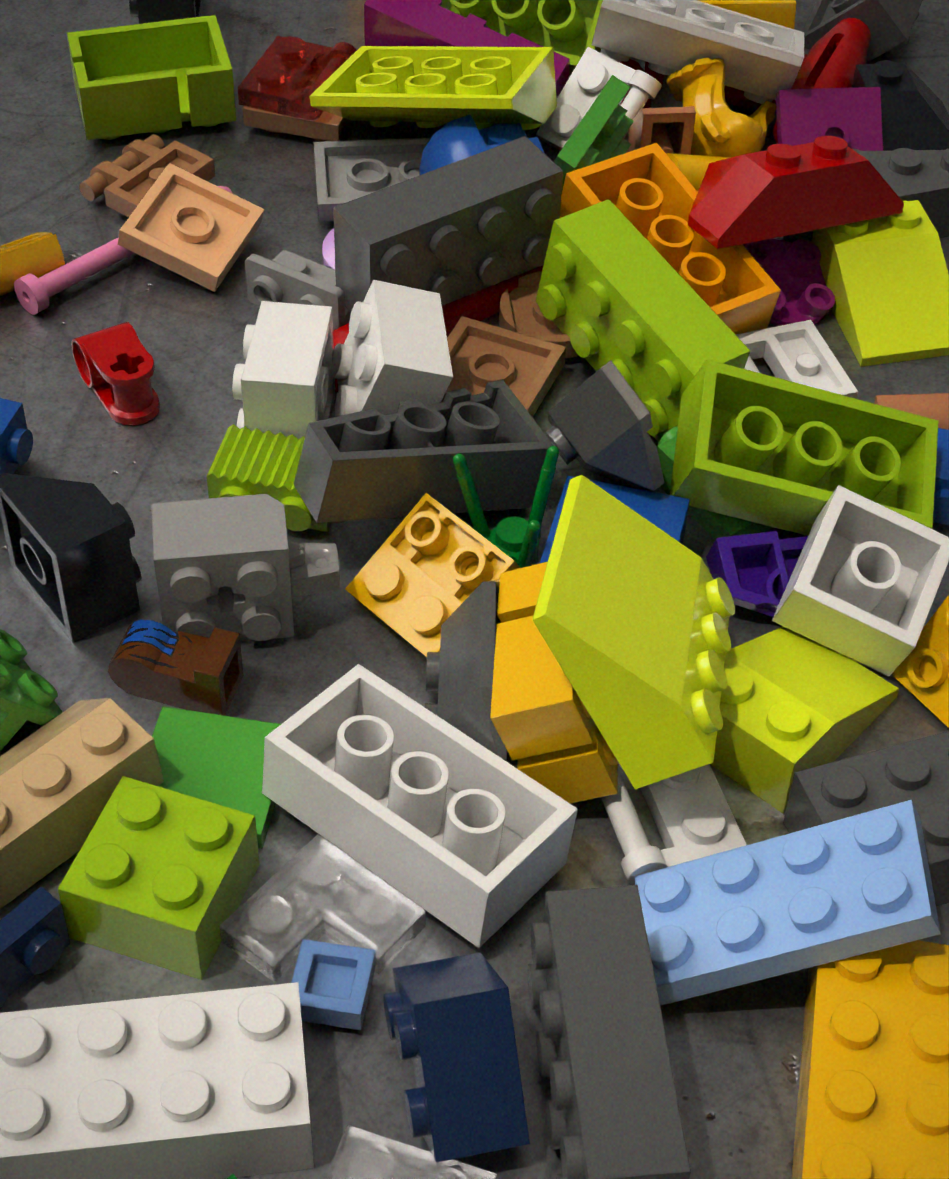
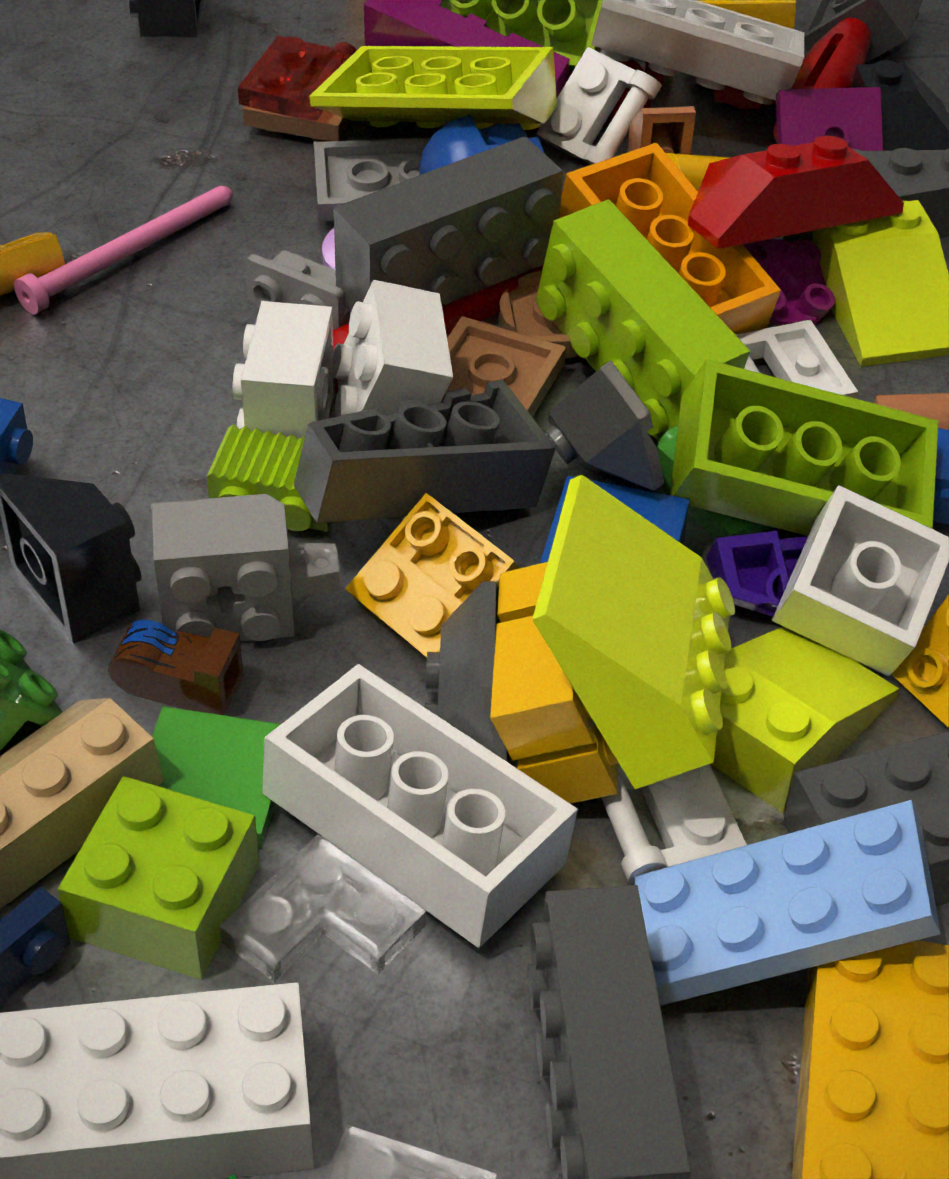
(118, 372): red piece -> none
(137, 169): medium nougat plate -> none
(152, 77): lime piece -> none
(191, 227): light nougat plate -> none
(334, 983): medium blue plate -> none
(464, 1053): dark blue brick -> none
(512, 535): green plant -> none
(599, 132): bright green plate -> none
(717, 127): yellow hair -> none

